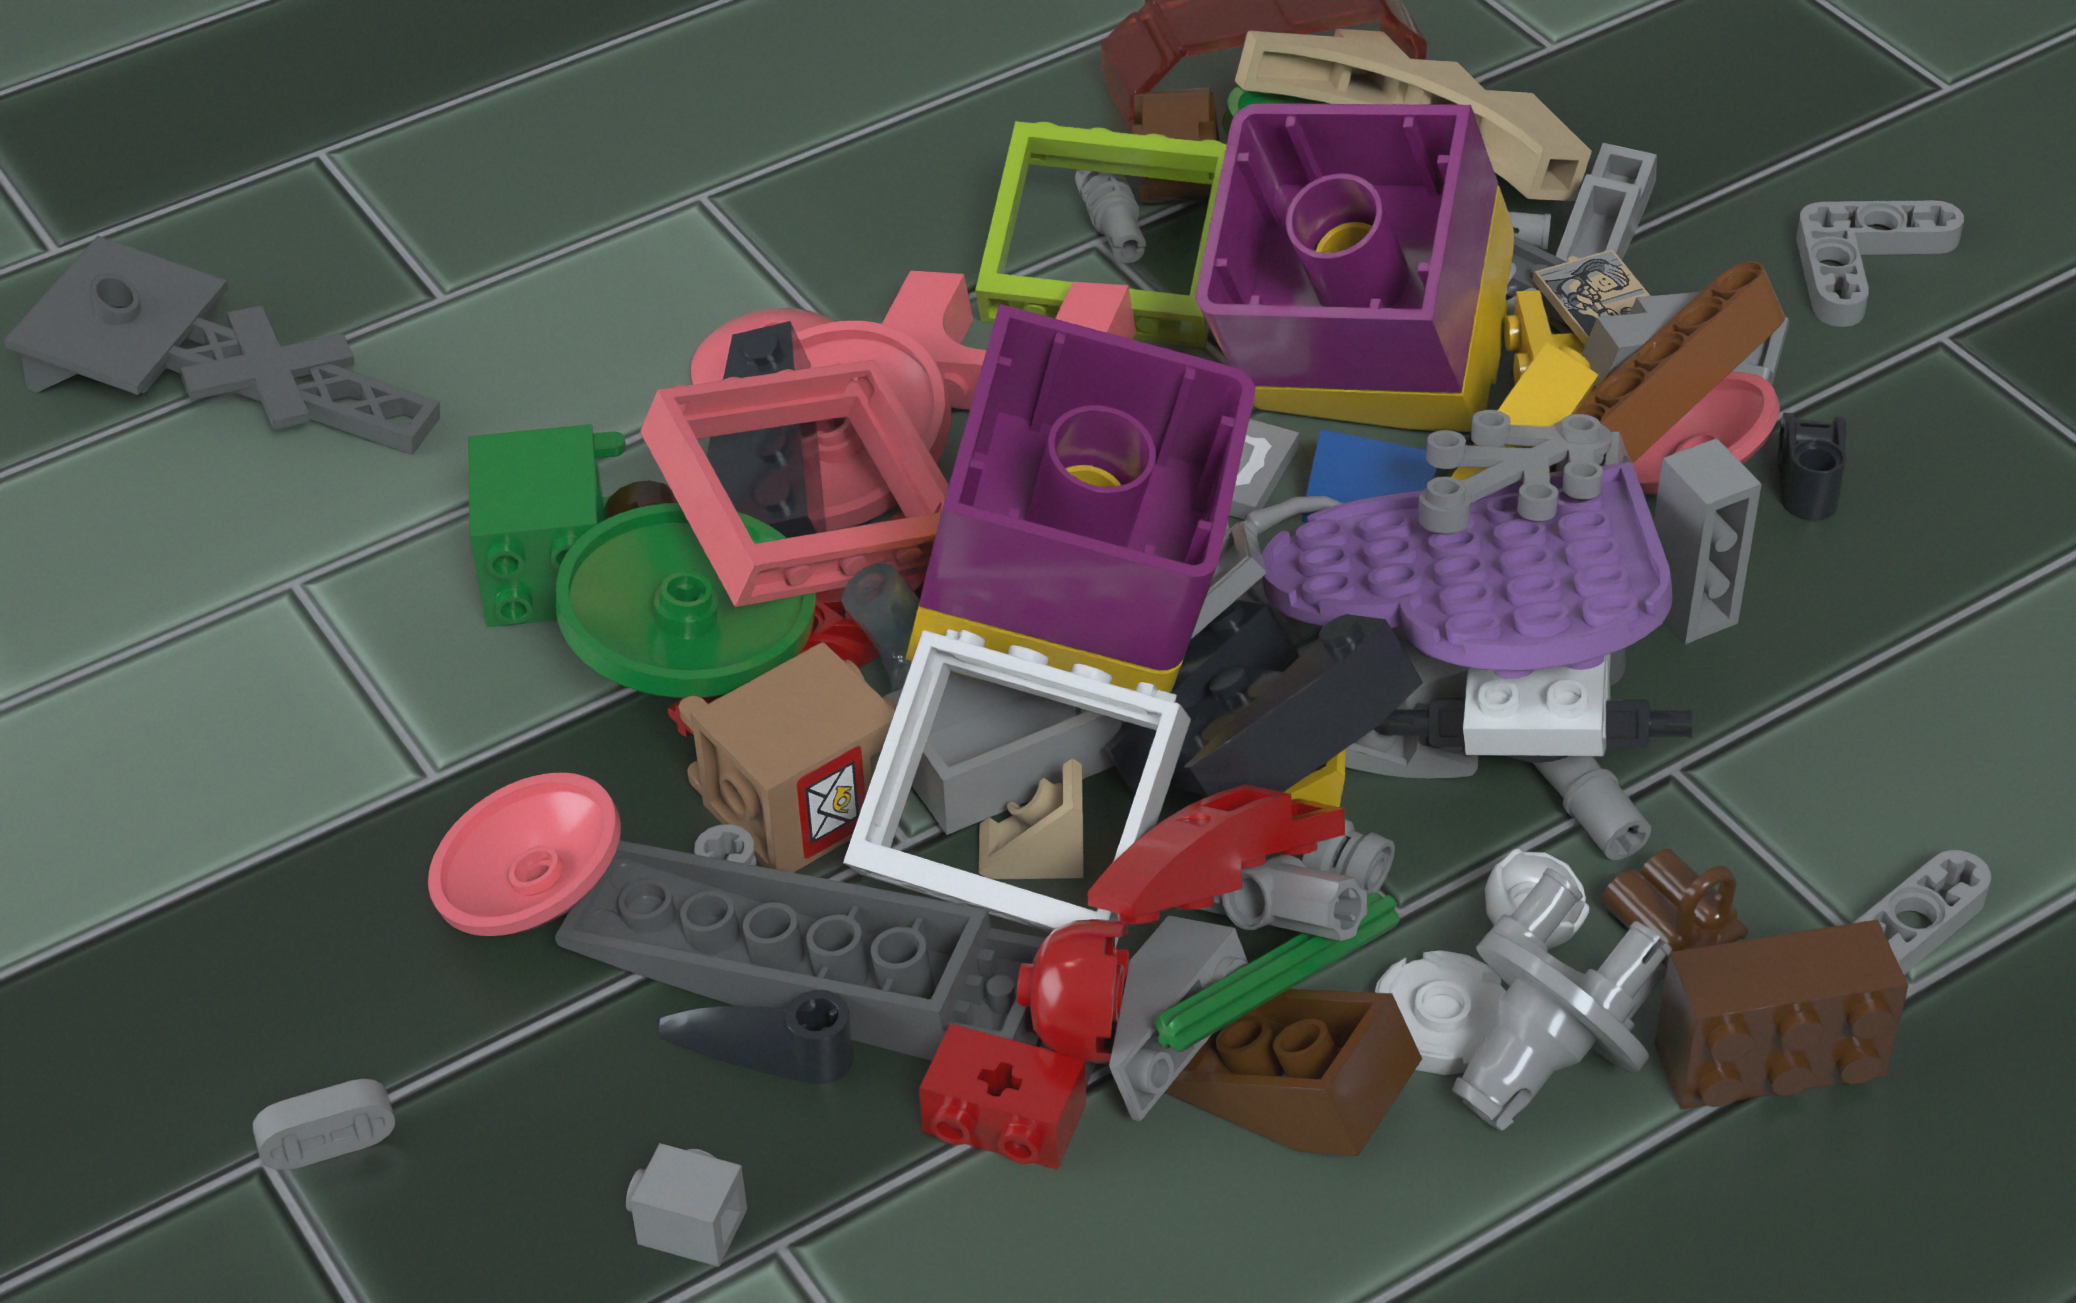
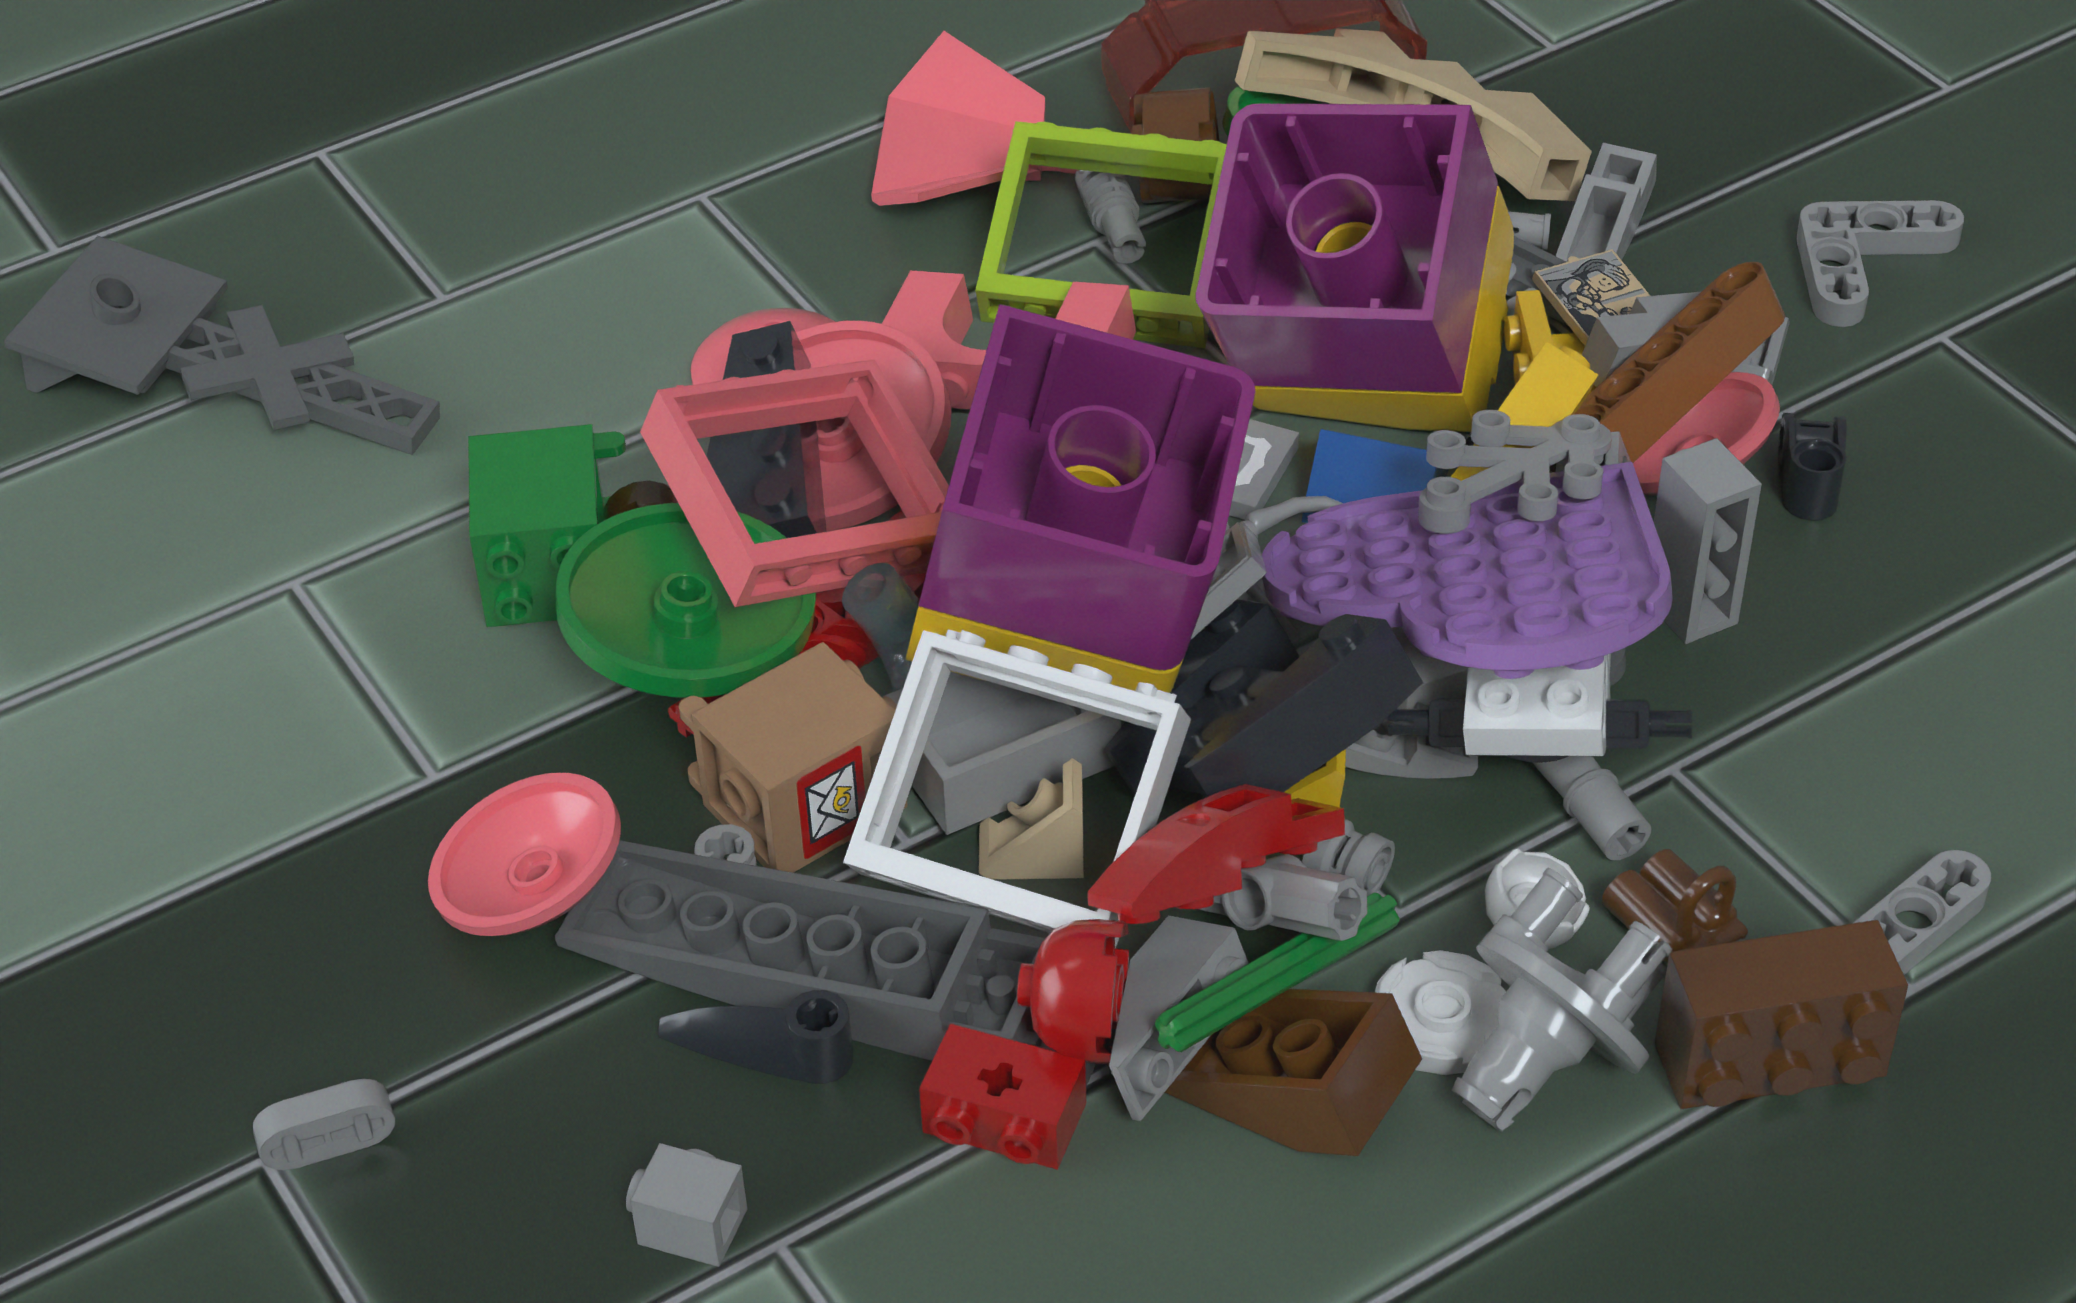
(951, 126): none -> coral panel

